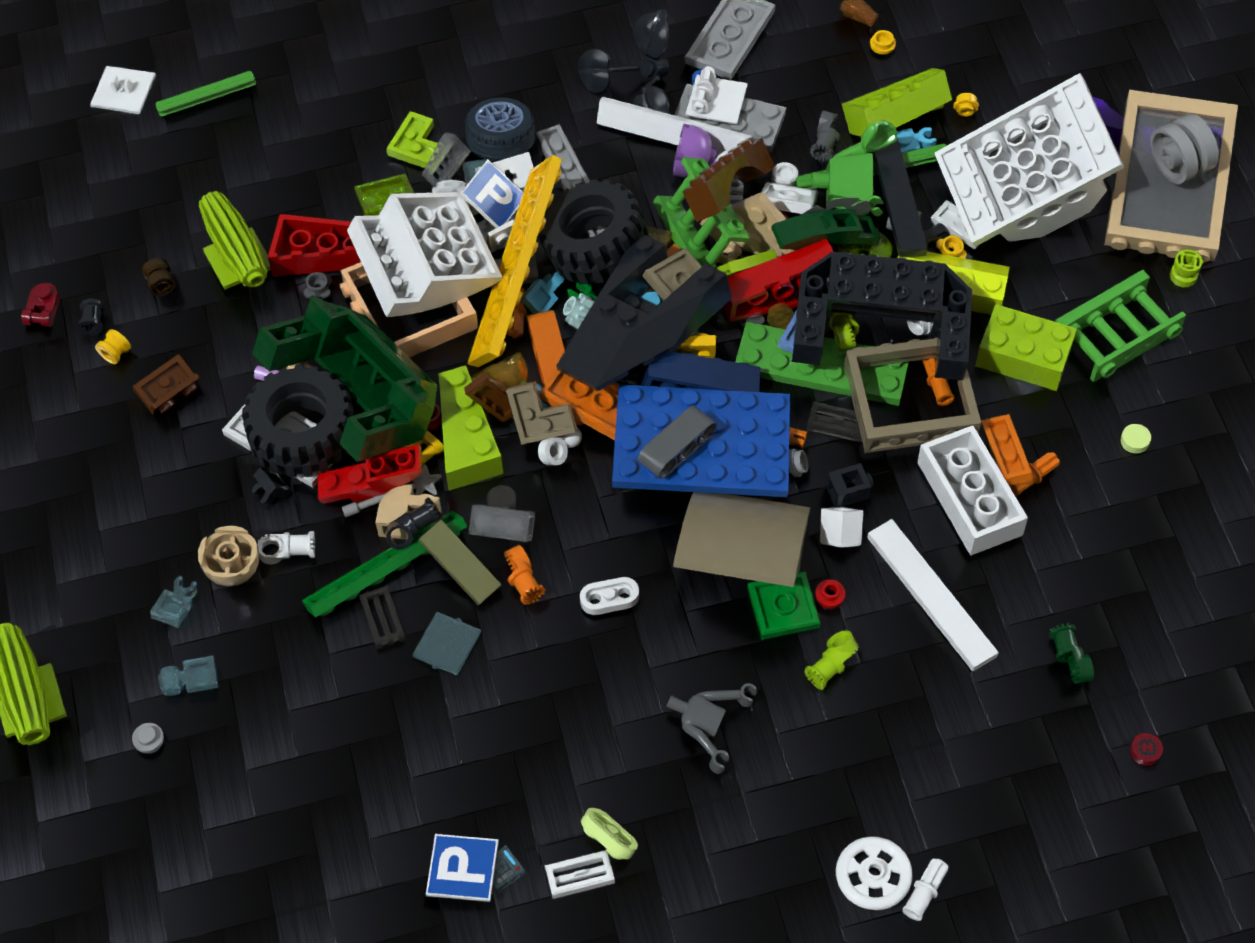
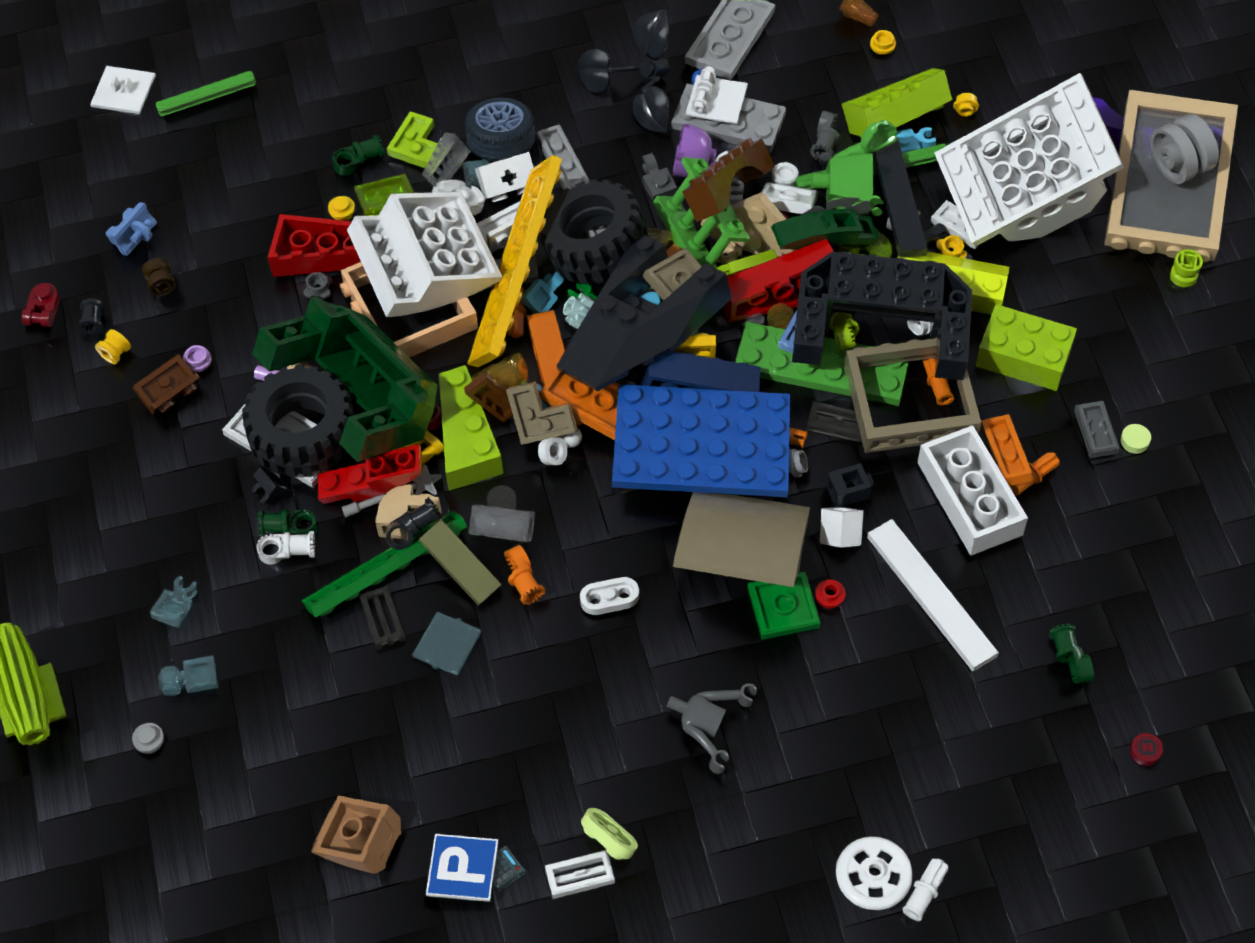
(133, 229): none -> medium blue hips
(197, 358): none -> lavender plate
(229, 556): tan cylinder -> none
(235, 250): lime plate -> none
(285, 522): none -> dark green connector
(341, 208): none -> yellow plate
(357, 154): none -> dark green connector
(358, 834): none -> medium nougat slope
(492, 194): piece -> none
(657, 181): none -> dark grey plate
(660, 125): white tile -> none
(677, 442): dark grey beam -> none
(840, 648): lime connector -> none
(1096, 429): none -> dark grey plate
(1113, 302): bright green fence -> none

